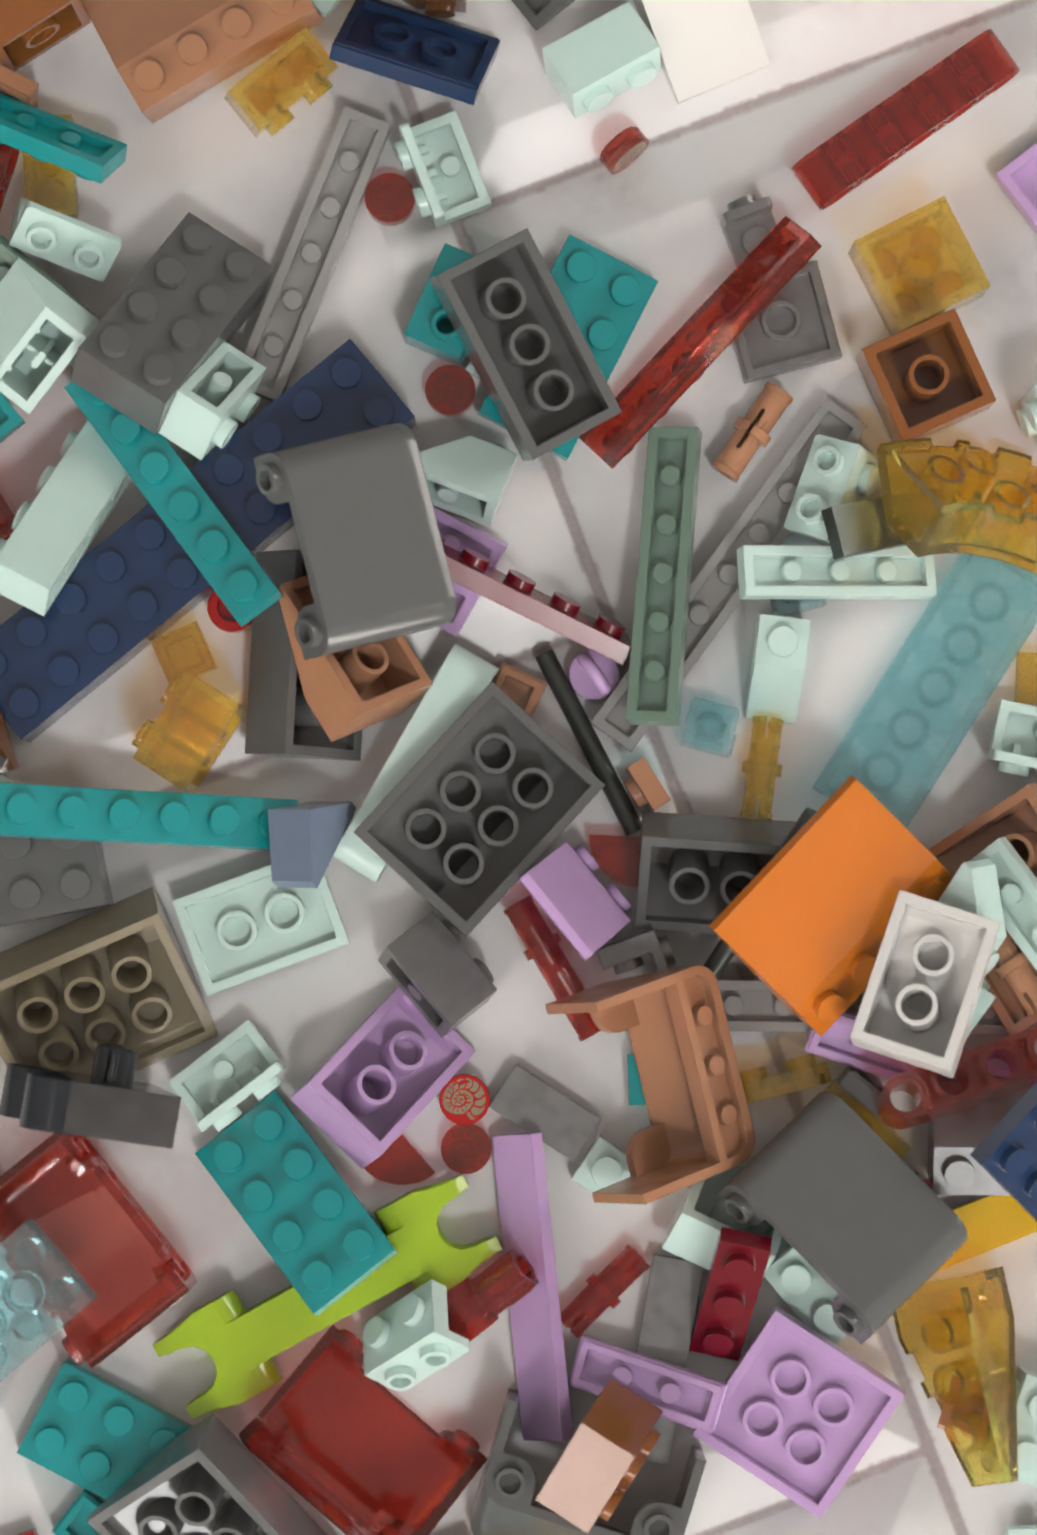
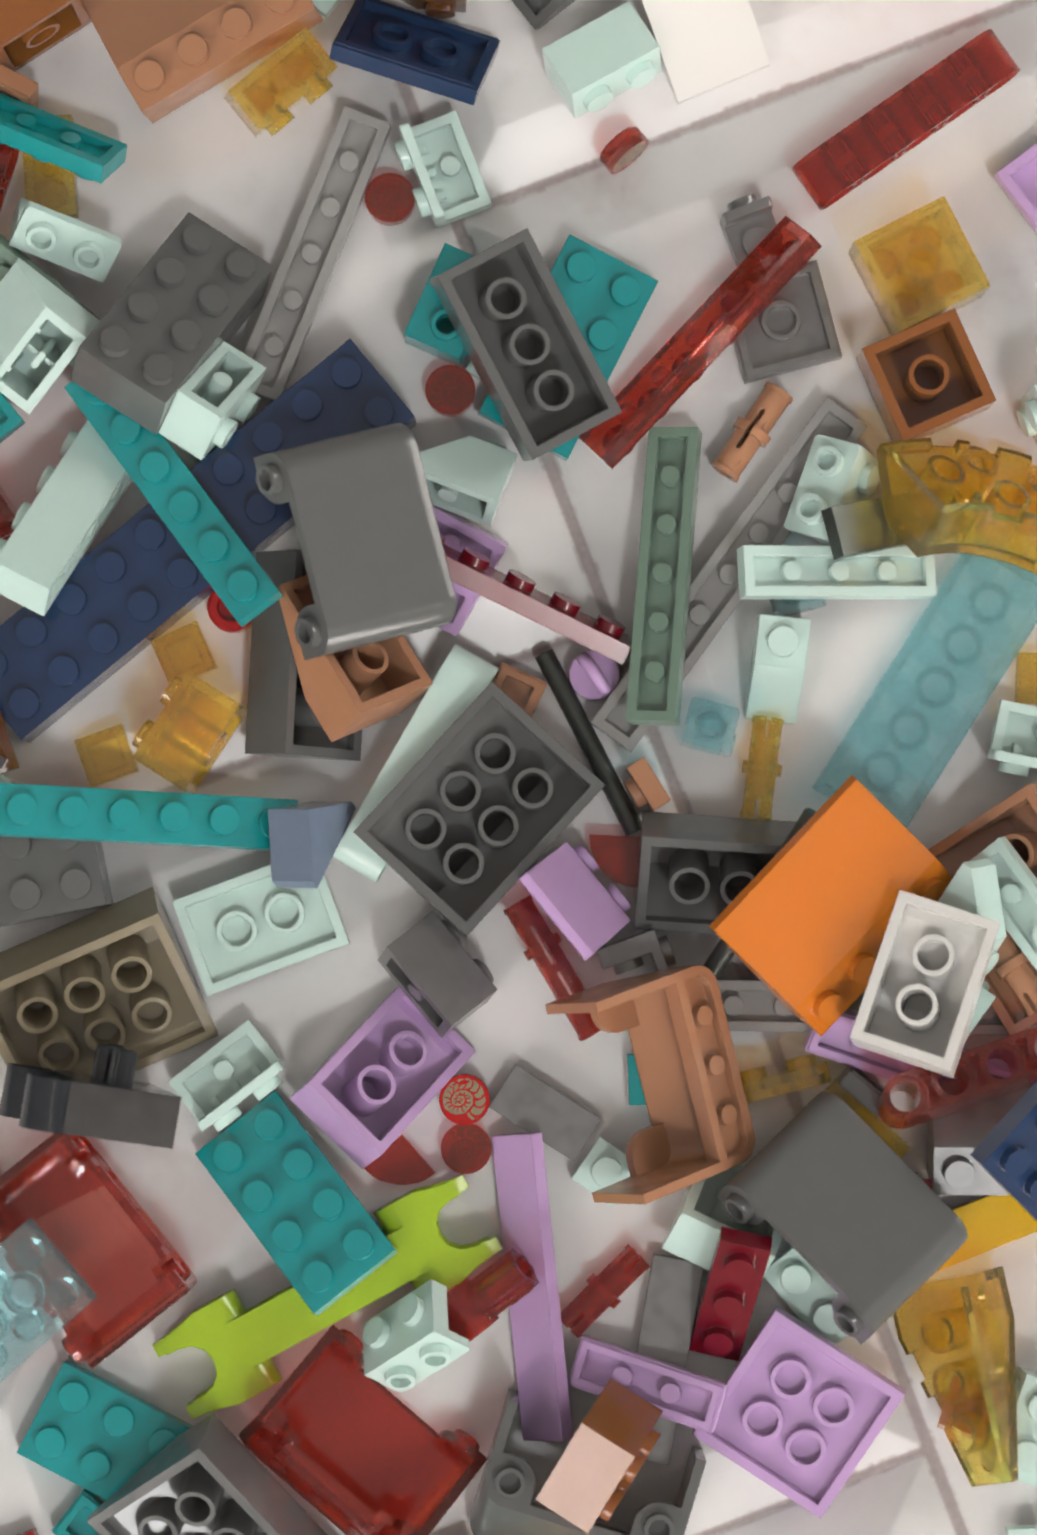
(106, 756): none -> clear yellow tile

